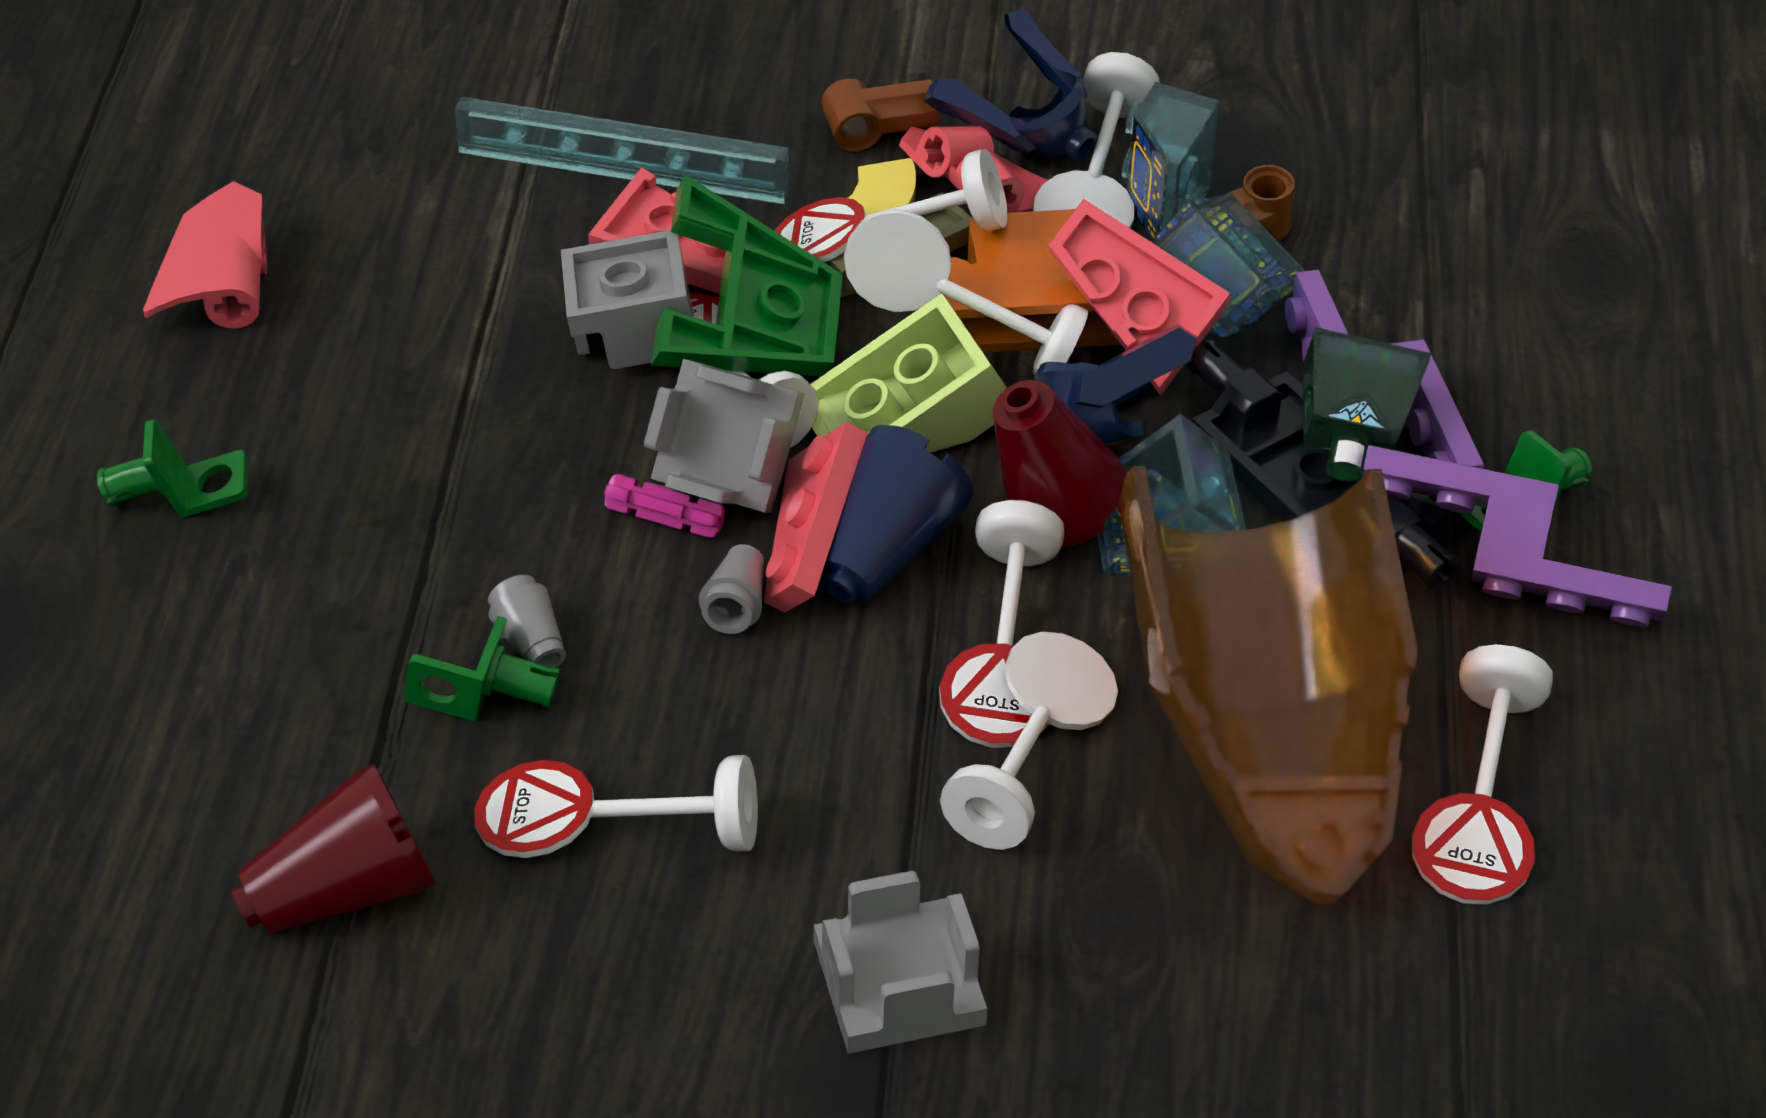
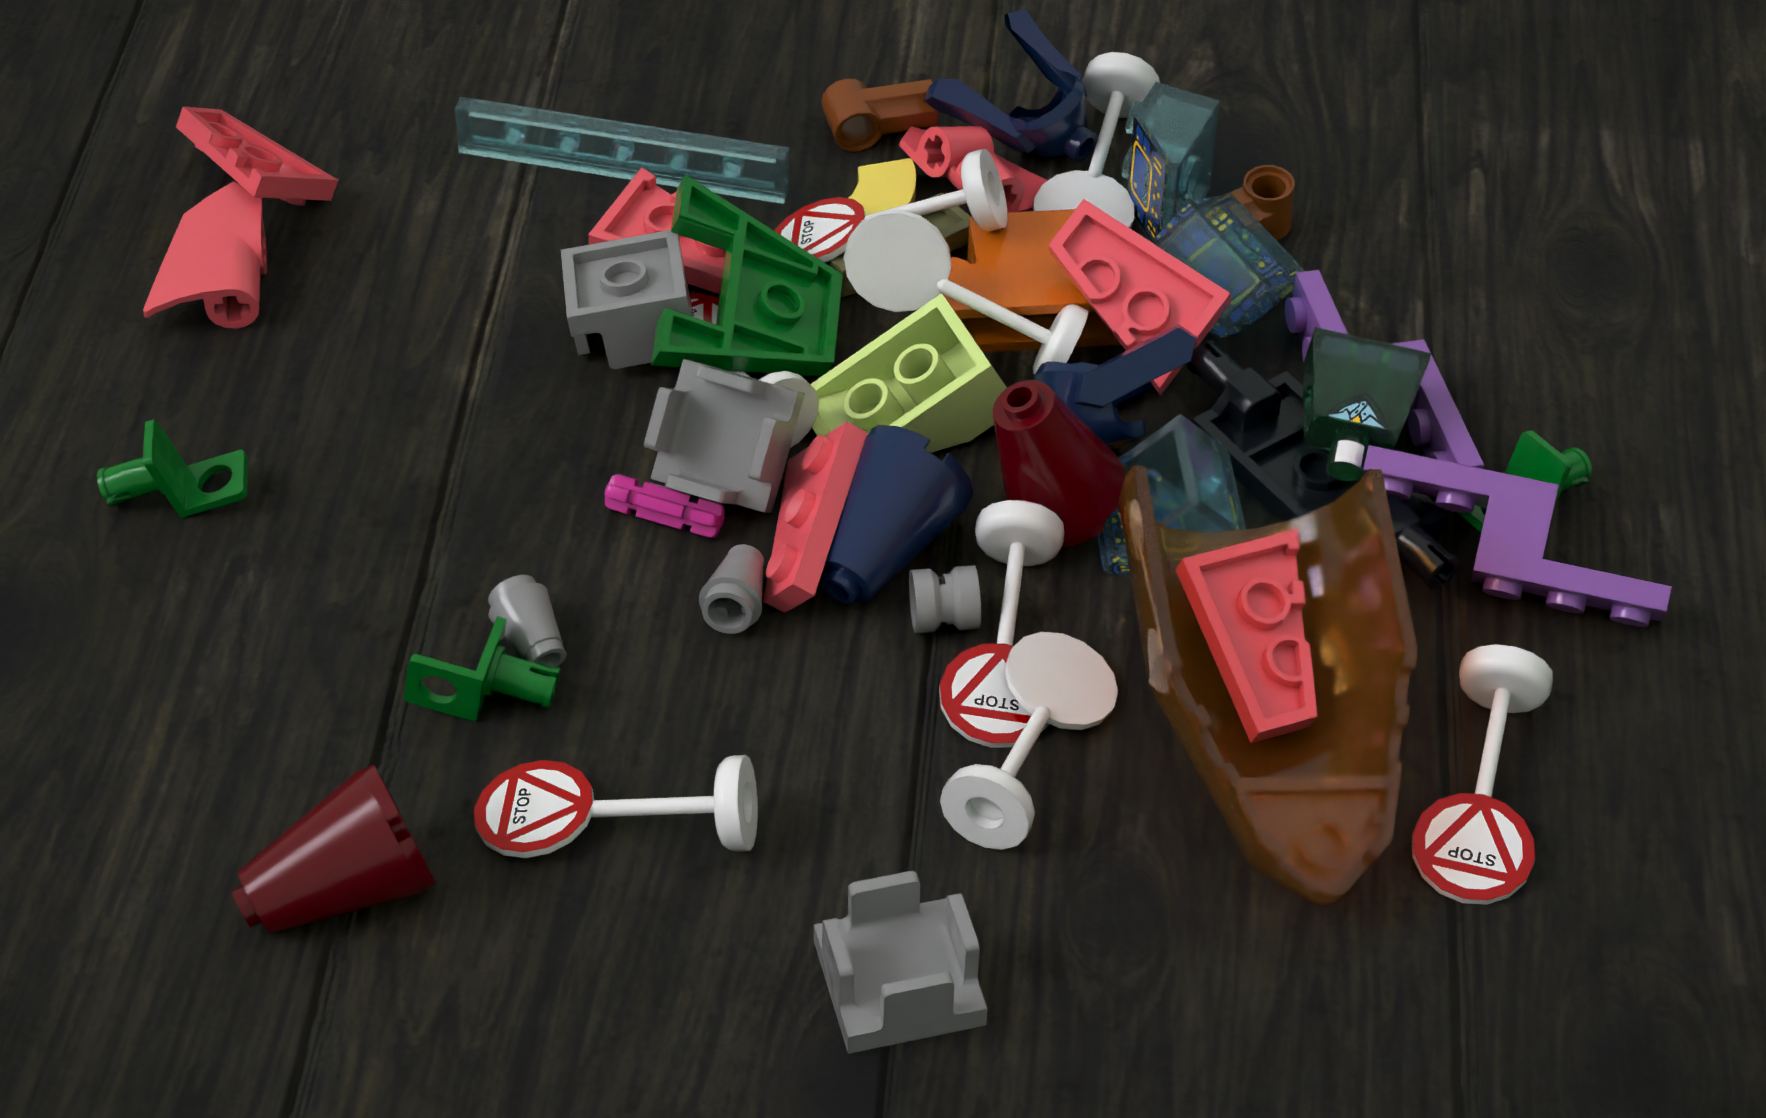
(254, 159): none -> coral wing
(945, 599): none -> light grey wheel
(1254, 627): none -> coral wing

